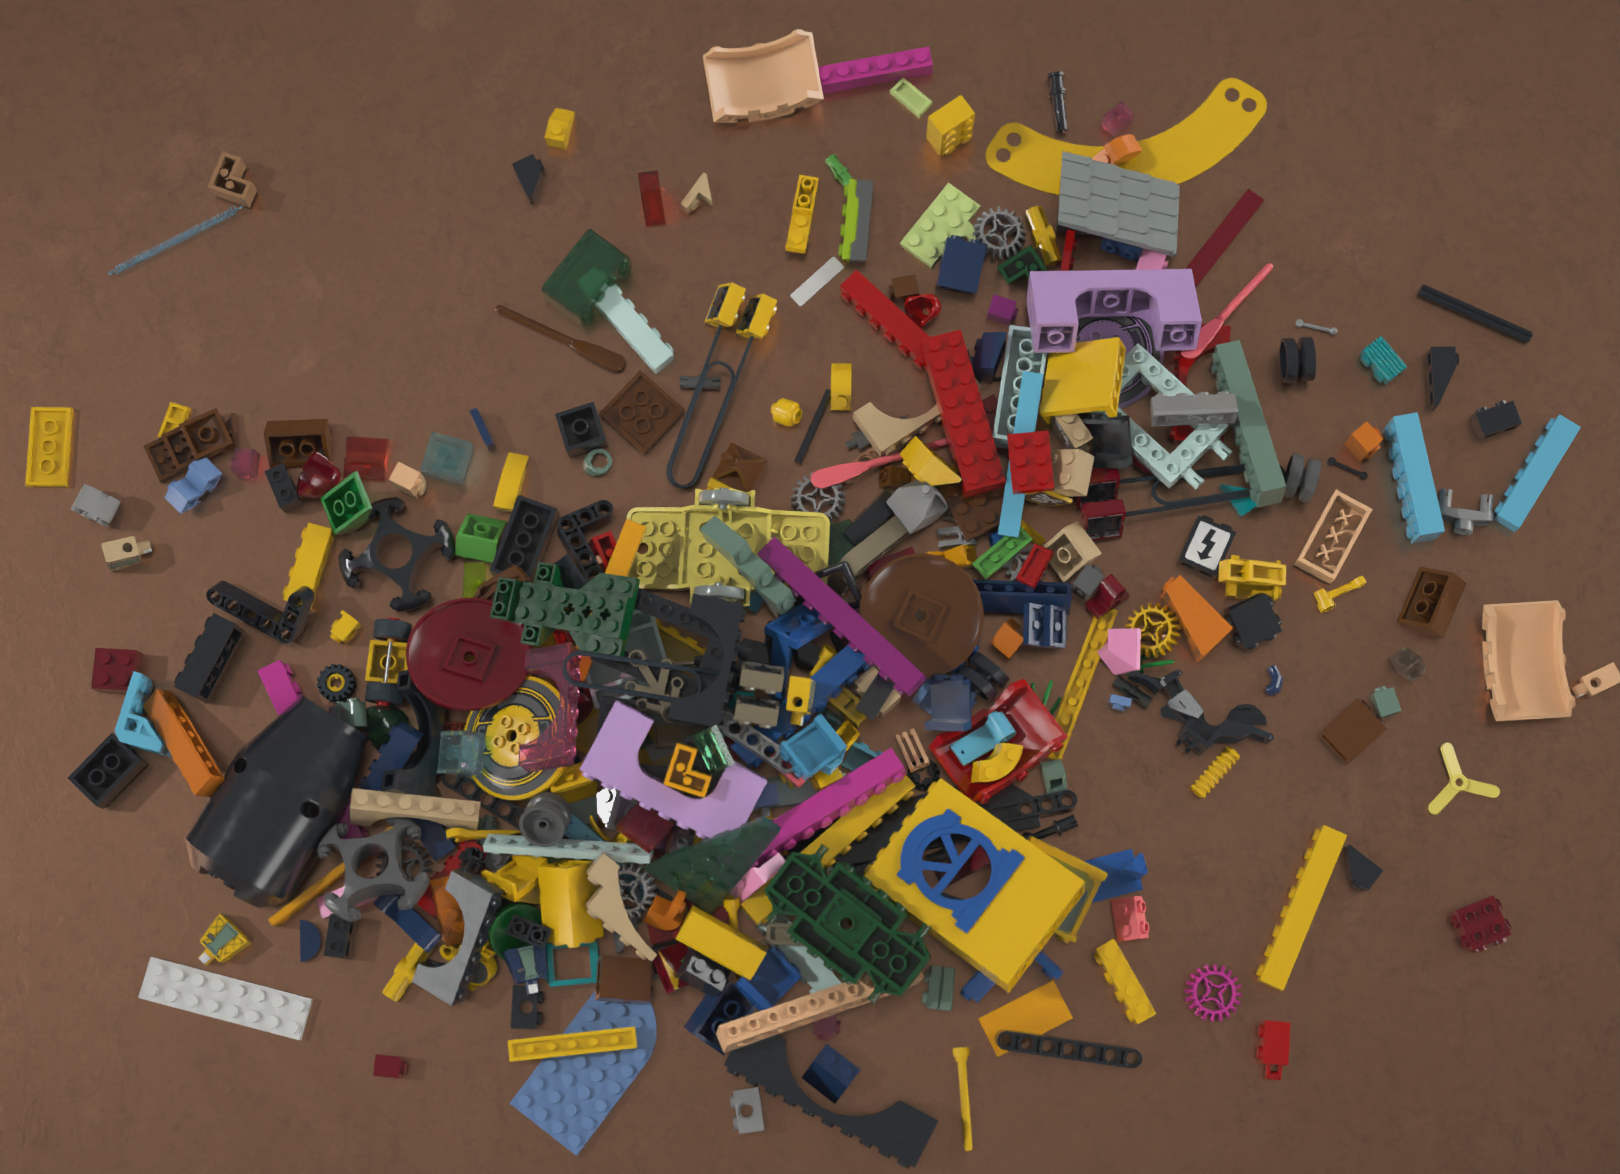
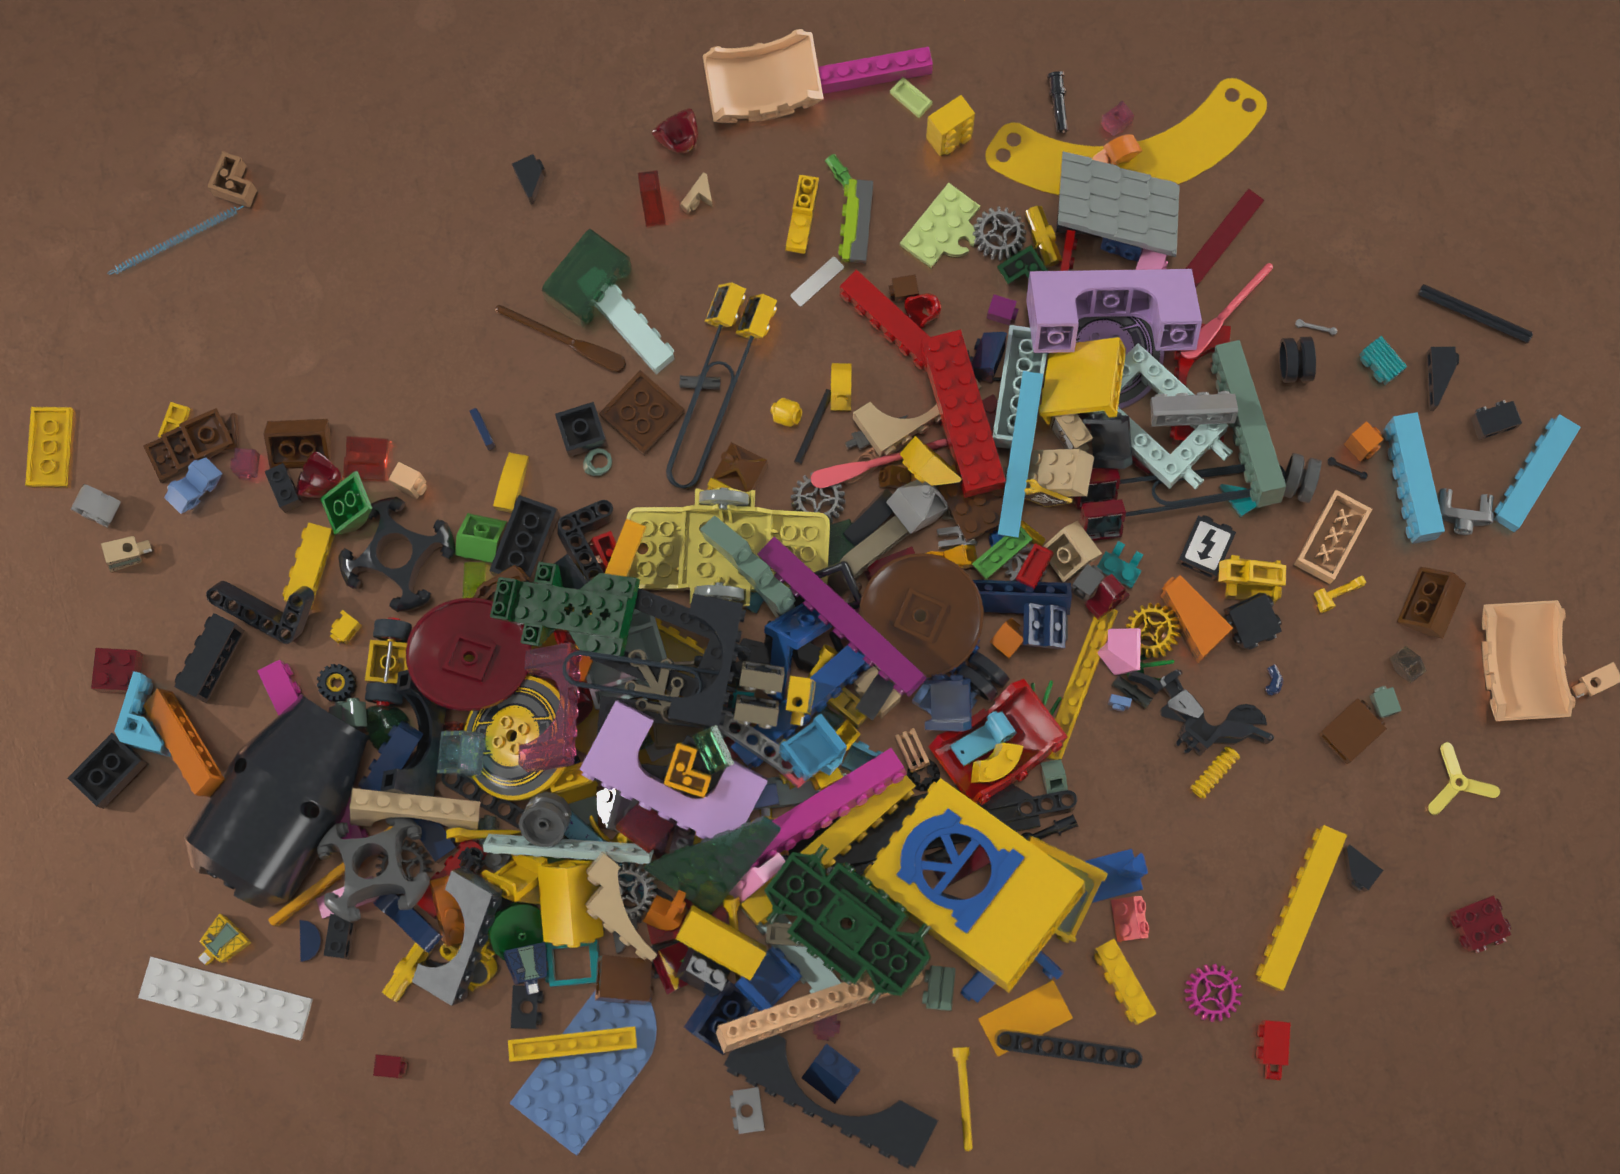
(447, 458): clear light blue brick -> none
(528, 931): black slope -> none
(559, 128): yellow slope -> none
(678, 132): none -> dark red hair
(961, 265): dark blue brick -> none
(1030, 462): red plate -> none
(1125, 572): none -> teal plate

